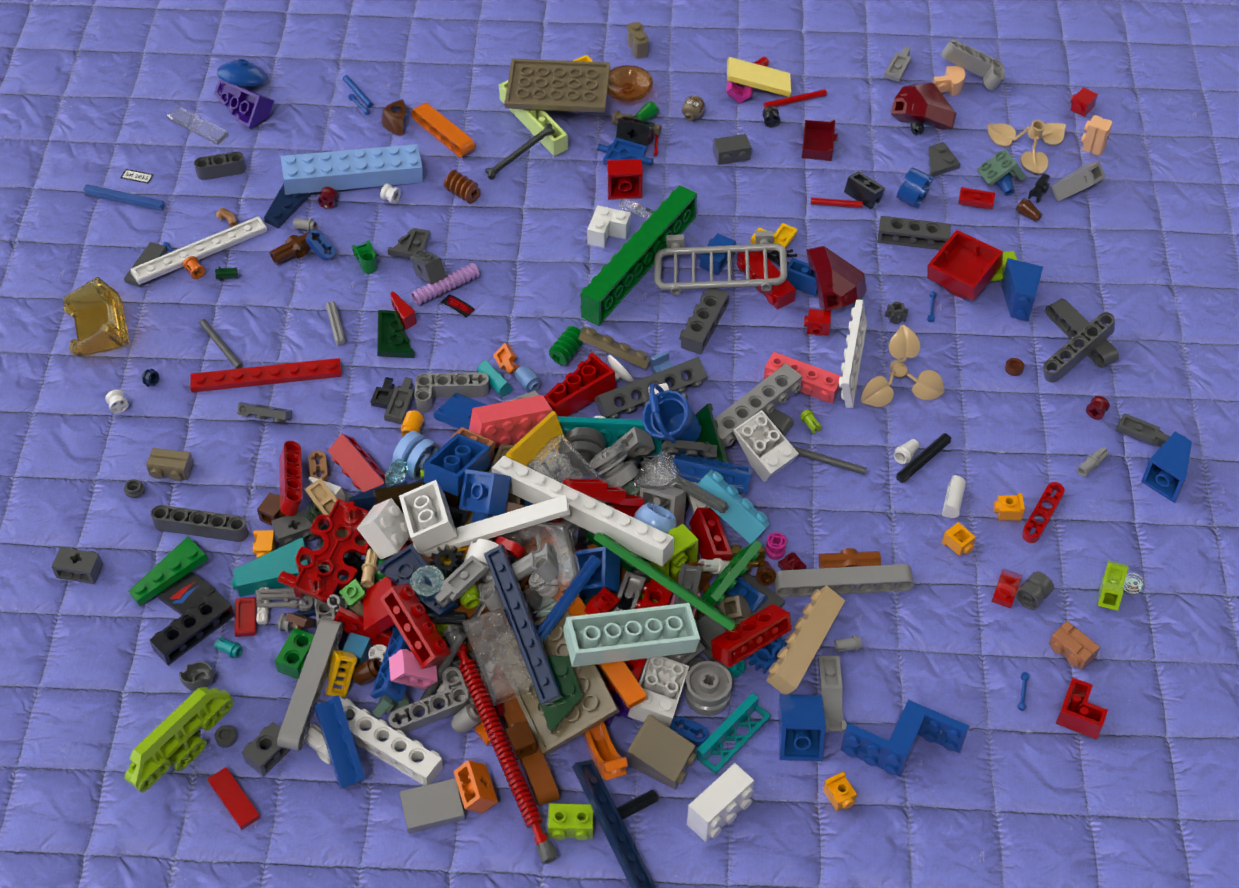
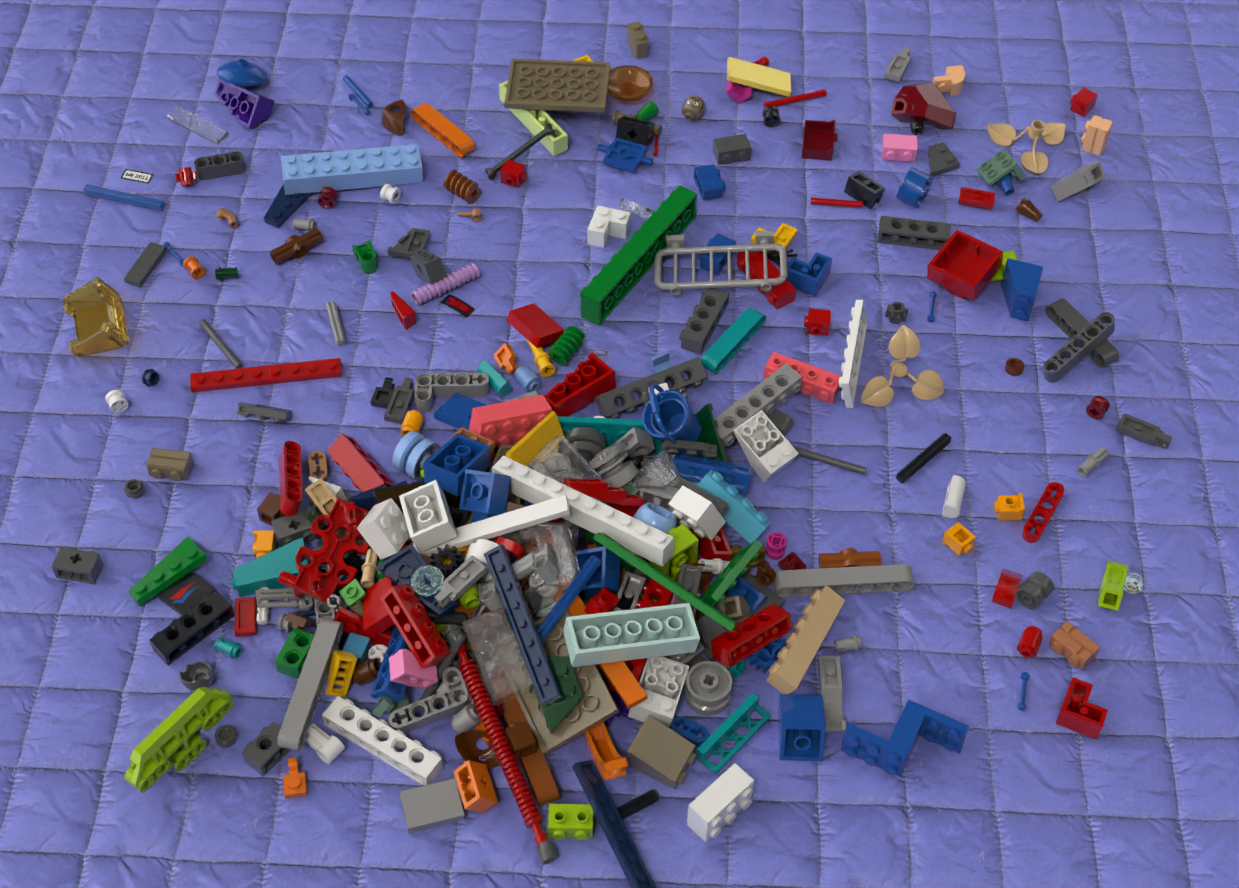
(186, 176): none -> red gear
(199, 249): white tile -> none
(199, 523): dark grey beam -> none
(233, 798): red tile -> none
(295, 782): none -> orange plate
(320, 244): blue beam -> none
(339, 742): blue fence -> none
(391, 336): dark green wing -> none
(396, 472): clear light blue gear -> none
(468, 750): none -> reddish brown piece
(475, 214): none -> medium nougat hand
(513, 173): none -> red brick
(535, 325): none -> red container
(542, 360): none -> yellow pin
(613, 347): dark tan plate -> none
(620, 371): white dish -> none
(624, 179): red brick -> none
(696, 513): none -> white brick
(708, 182): none -> blue brick
(733, 340): none -> teal beam
(808, 417): lime pin -> none
(836, 279): dark red brick -> none
(838, 799): light orange brick -> none
(899, 147): none -> bright pink brick
(905, 452): white cone -> none
(976, 62): light grey beam -> none
(1030, 642): none -> red brick
(1041, 186): black plate -> none
(1169, 467): blue slope -> none

